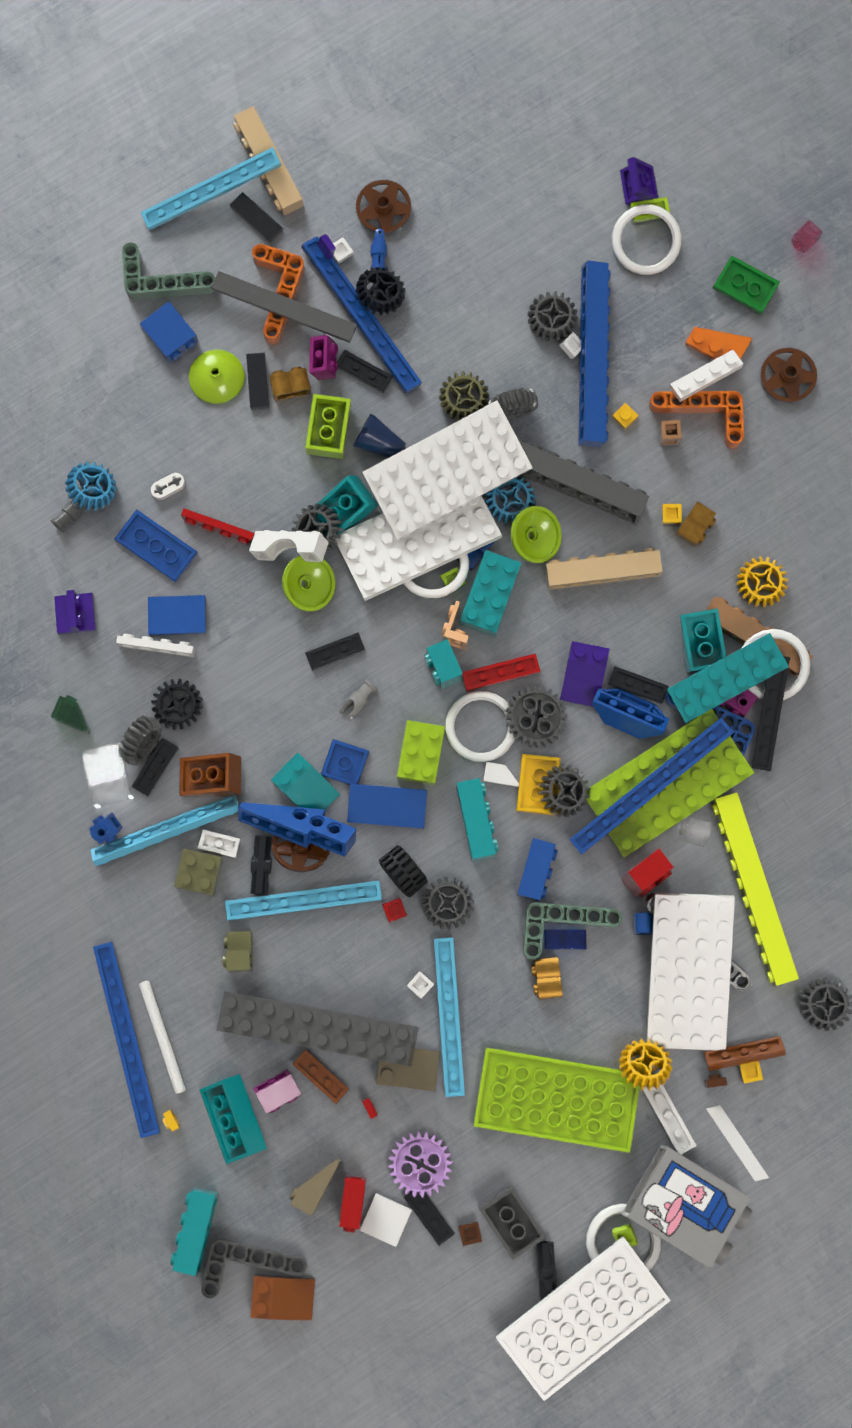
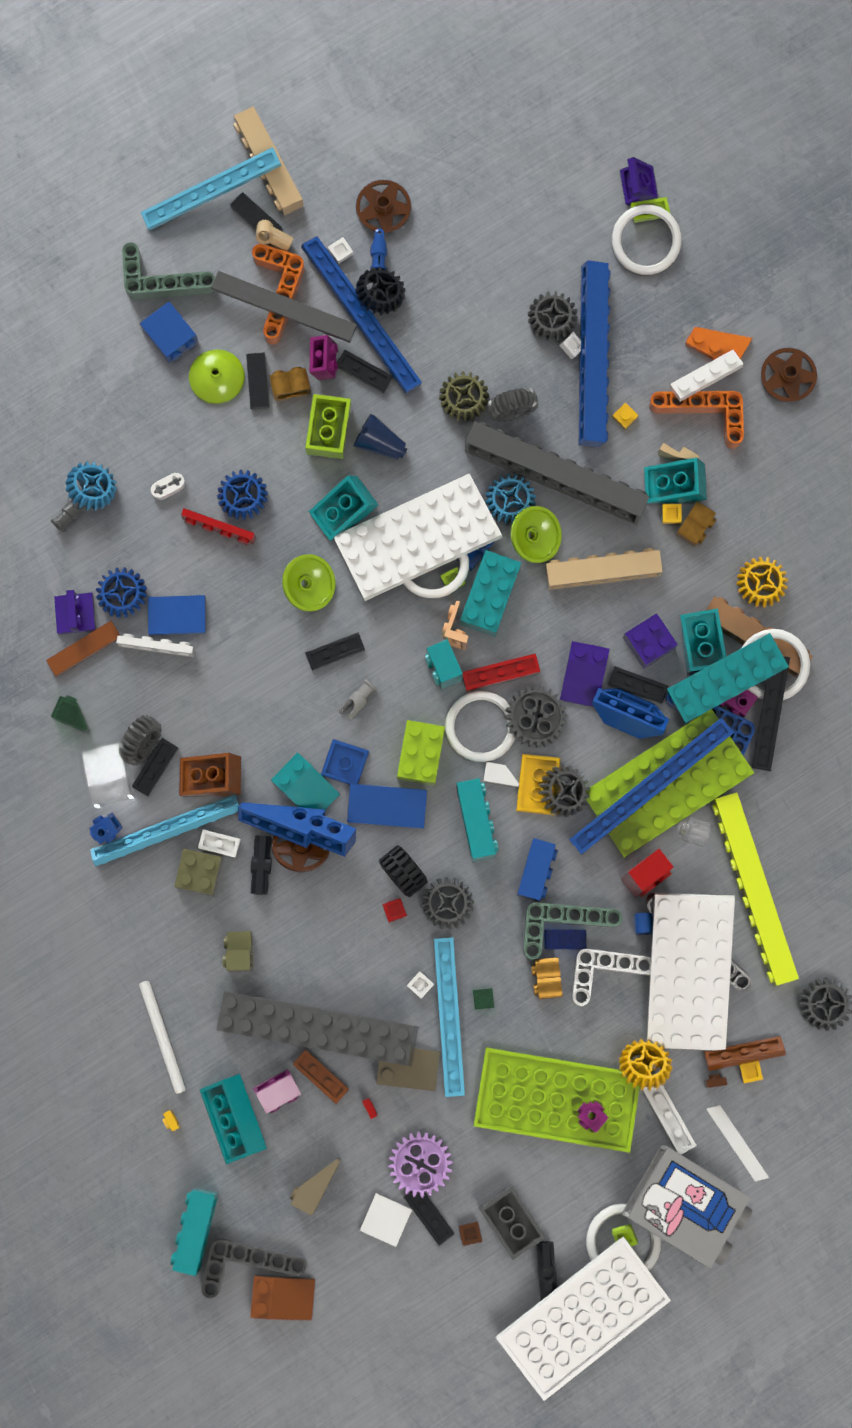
(83, 648): none -> dark orange tile
(126, 1040): blue plate -> none
(130, 591): none -> blue gear
(156, 546): blue tile -> none
(168, 690): black gear -> none
(248, 499): none -> blue gear
(269, 544): white arch -> none
(272, 236): none -> tan piece
(303, 900): medium azure plate -> none
(310, 514): dark grey gear -> none
(326, 246): dark purple tile -> none
(352, 1203): red window -> none
(447, 470): white plate -> none
(483, 999): none -> clear green tile
(595, 964): none -> white beam
(599, 1117): none -> magenta brick
(650, 641): none -> dark purple brick
(670, 433): medium nougat brick -> none
(673, 455): none -> tan slope
(676, 482): none -> teal slope
(746, 285): green plate -> none
(806, 236): clear pink brick -> none

